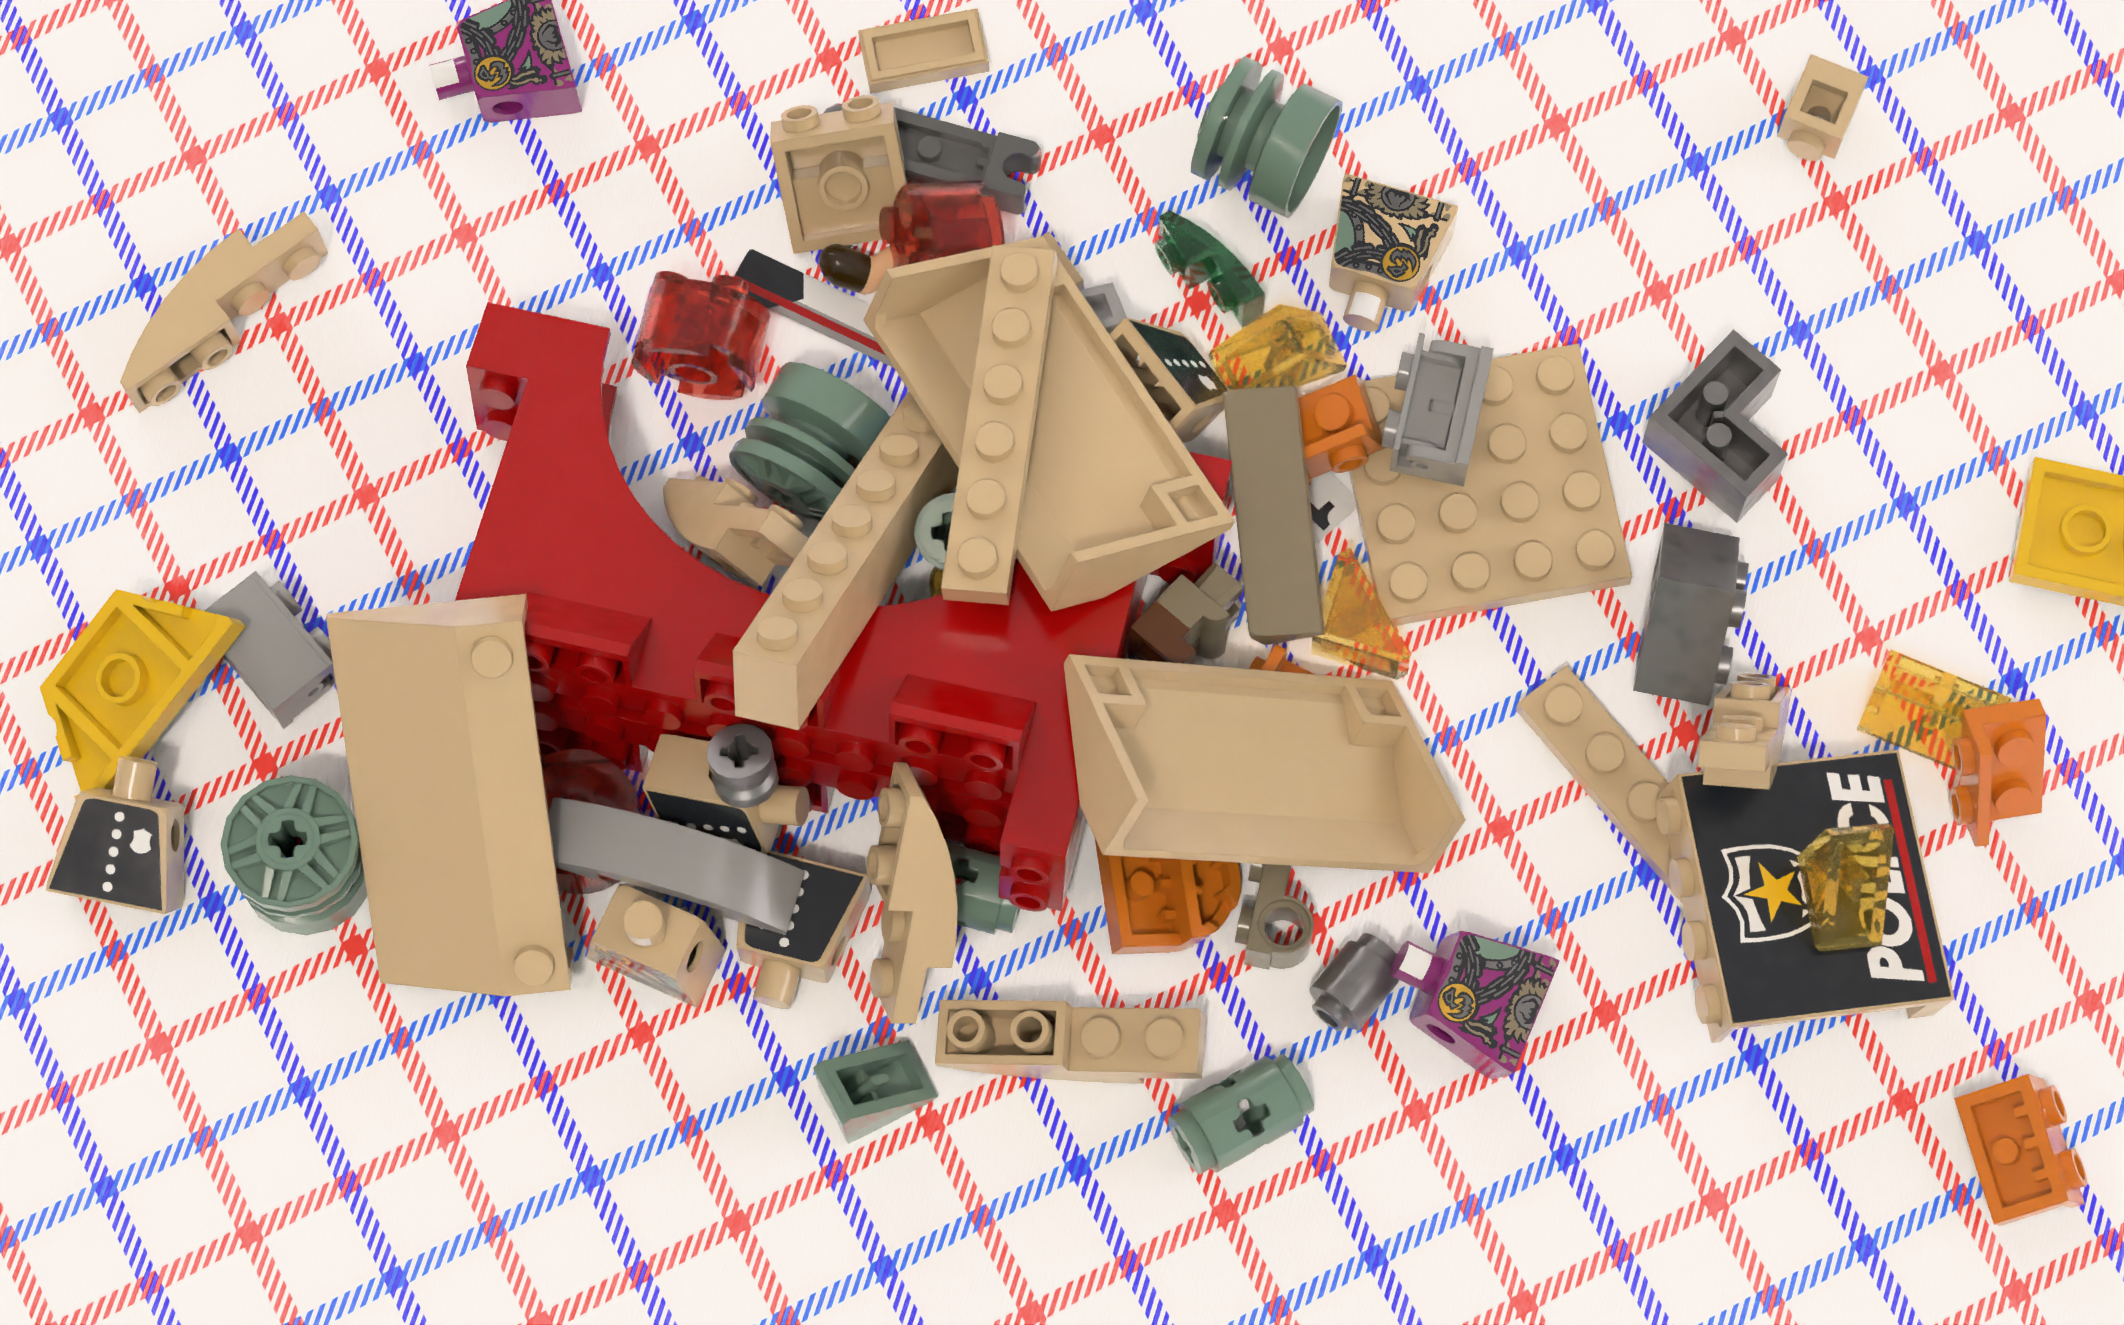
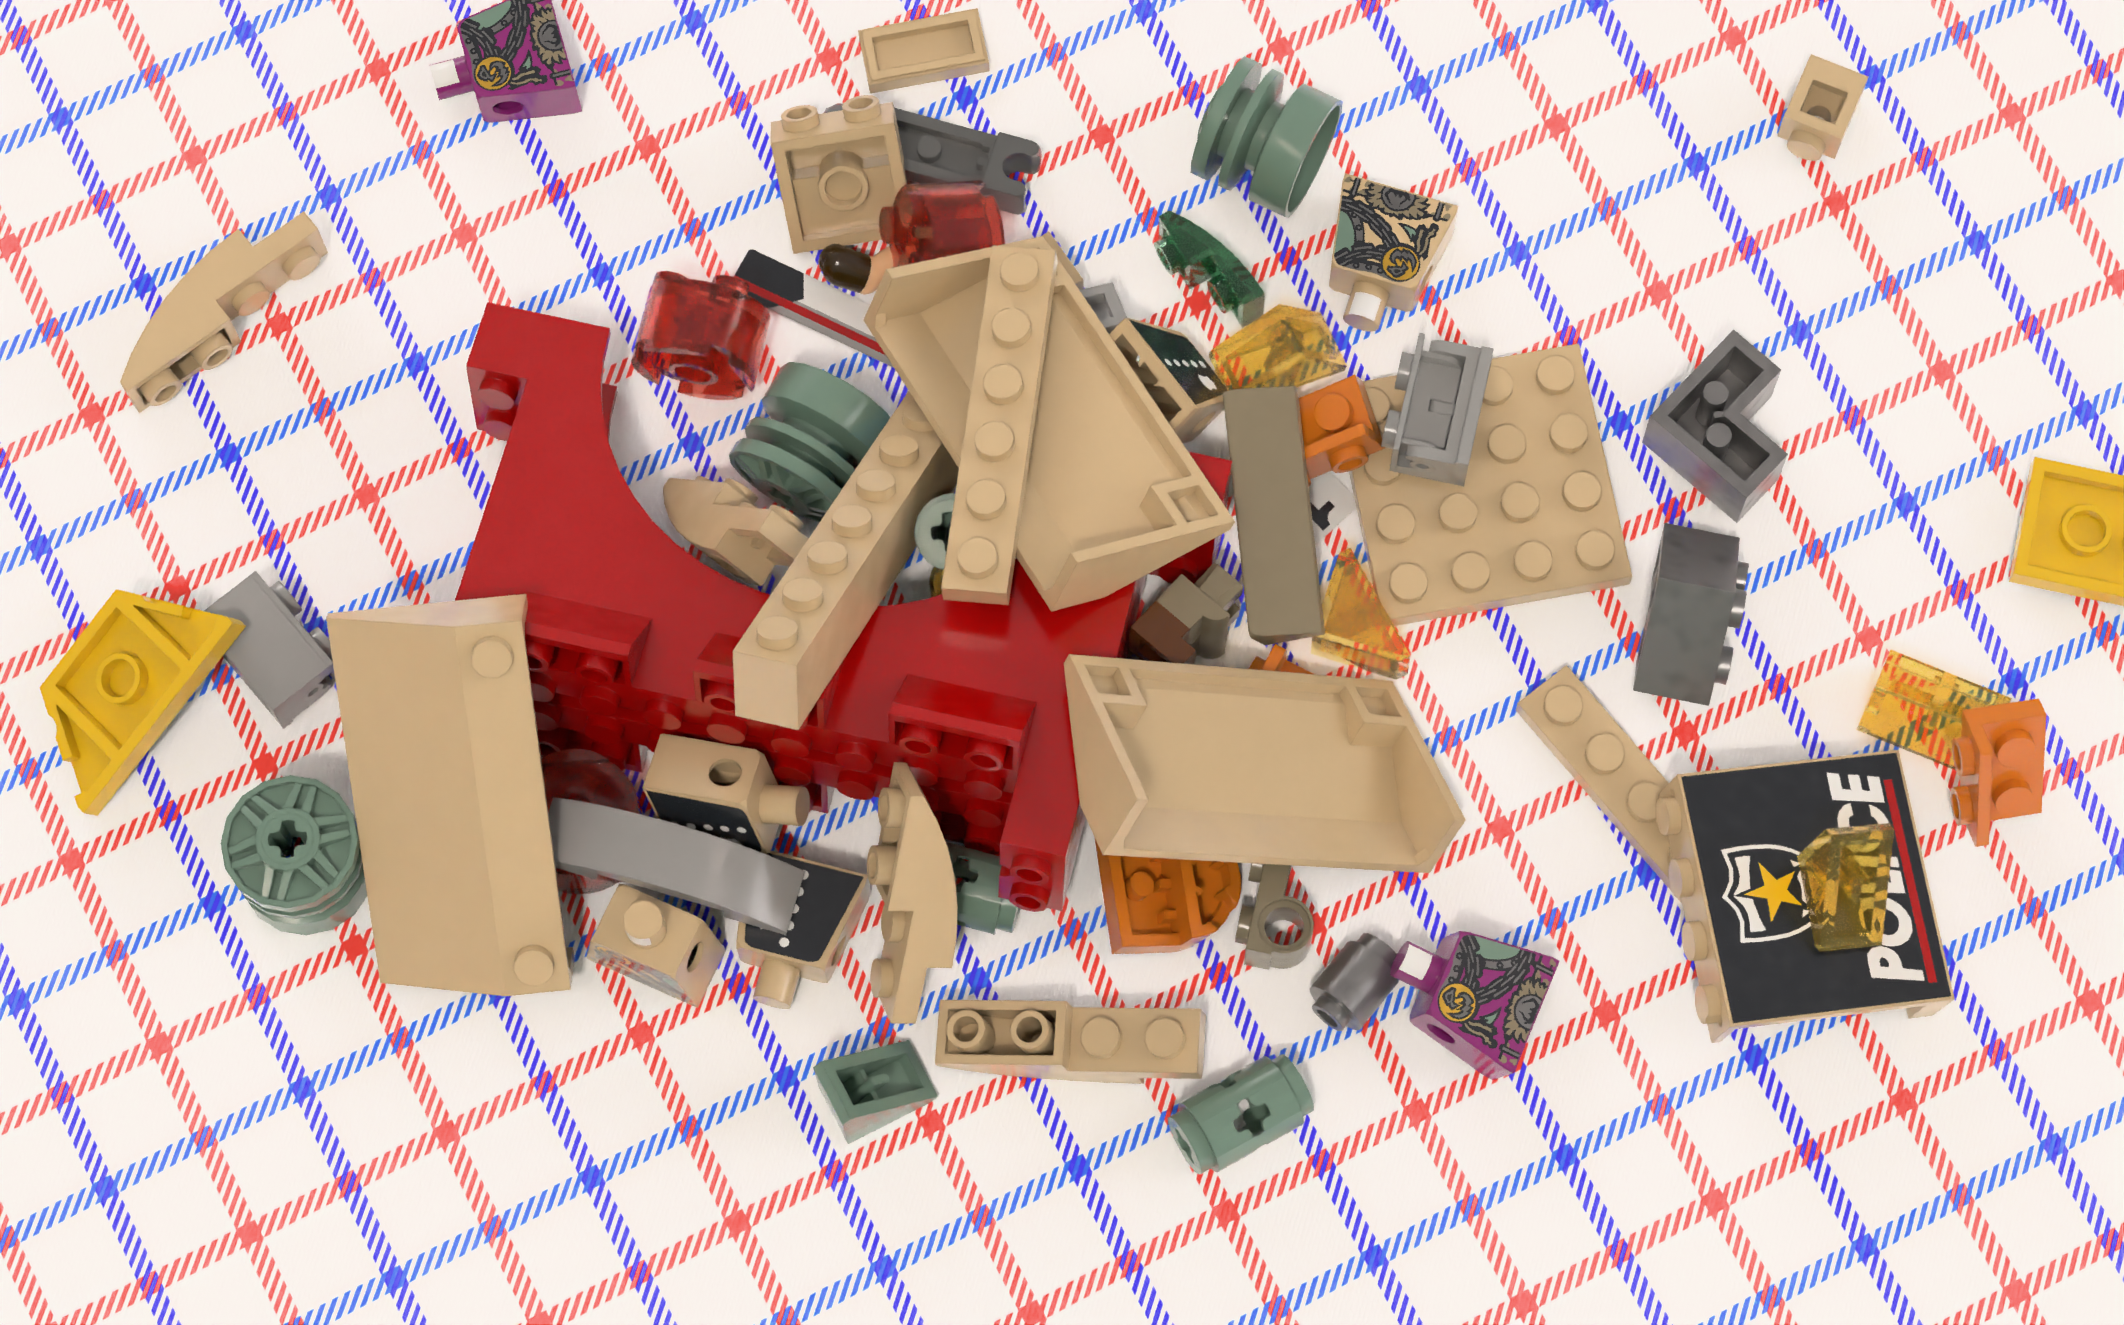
(123, 844): torso -> none
(754, 777): flat silver wheel -> none
(1745, 733): tan slope -> none
(2021, 1148): orange bracket -> none

